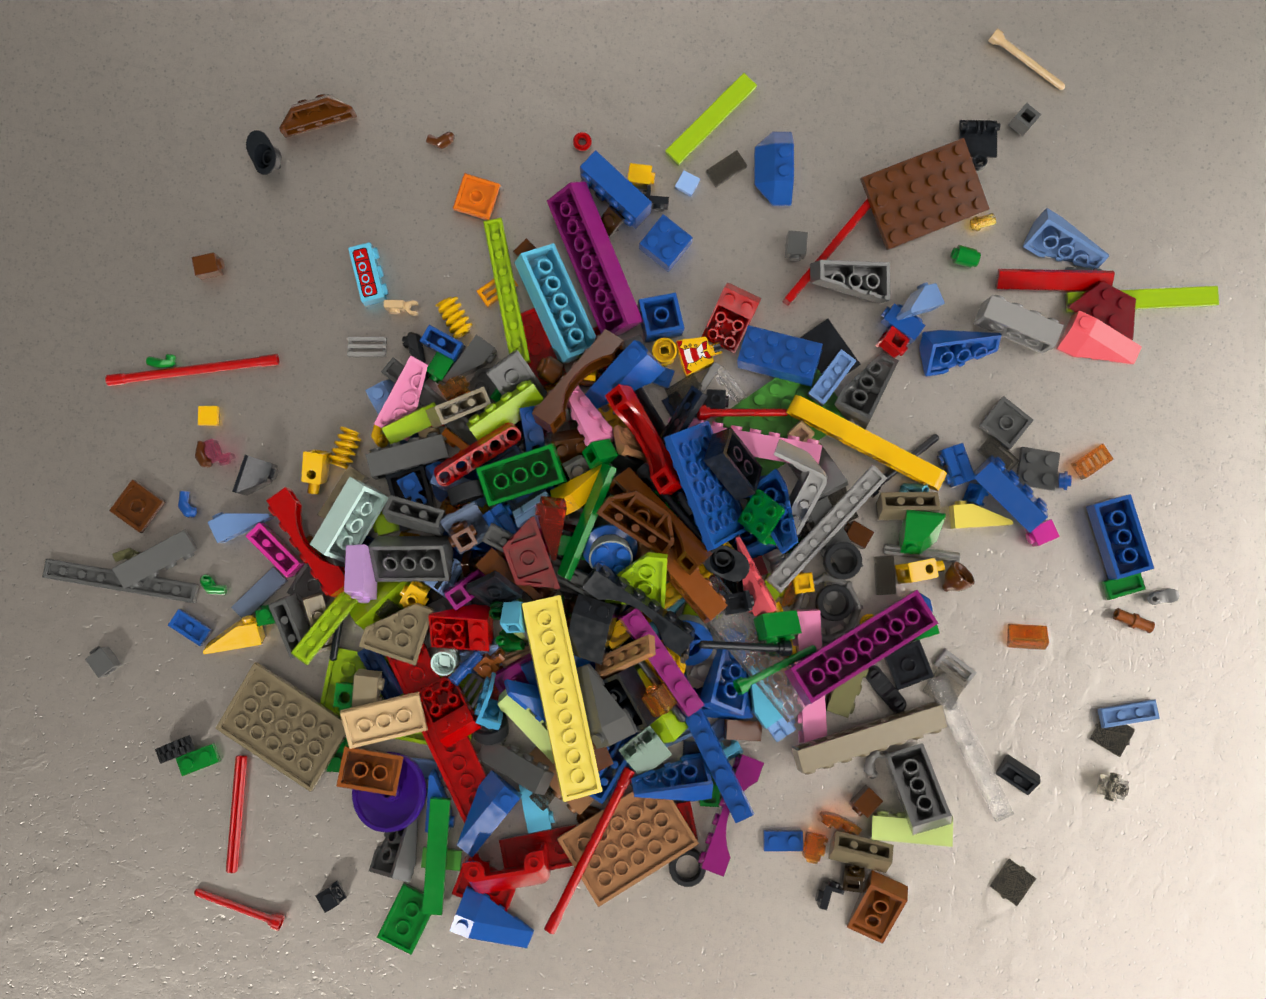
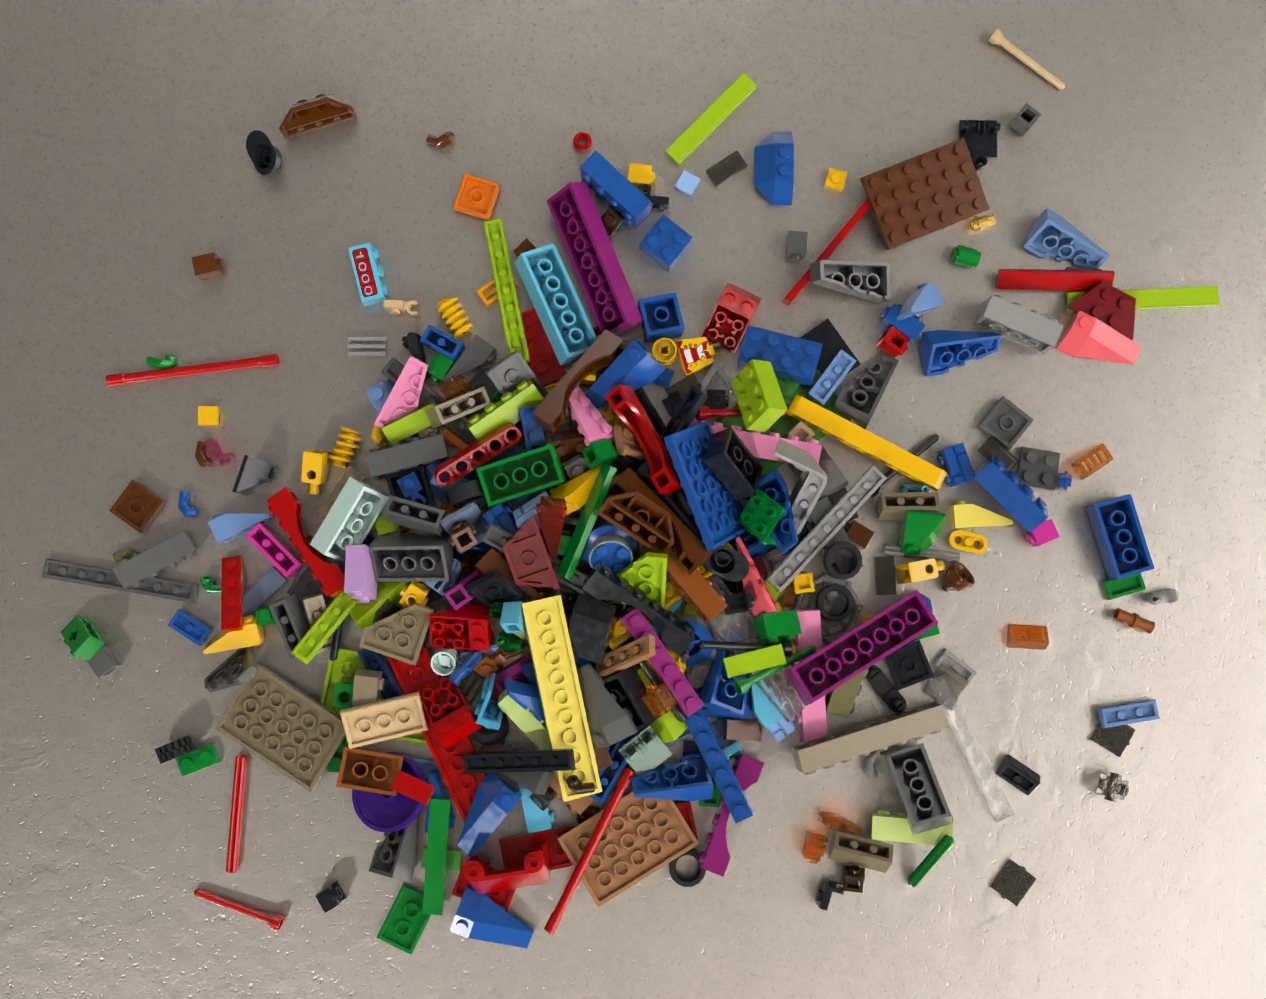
(82, 638): none -> green brick
(232, 594): none -> red plate
(233, 671): none -> dark grey plate
(413, 787): none -> red tile
(519, 761): none -> black tile
(550, 369): reddish brown head -> none
(578, 787): none -> dark brown arm
(754, 660): none -> lime tile
(758, 395): none -> lime brick
(782, 840): blue plate -> none
(835, 179): none -> yellow plate
(866, 801): reddish brown brick -> none
(878, 906): dark orange slope -> none
(930, 860): none -> green axle
(966, 541): none -> yellow plate
(975, 494): blue tile -> none

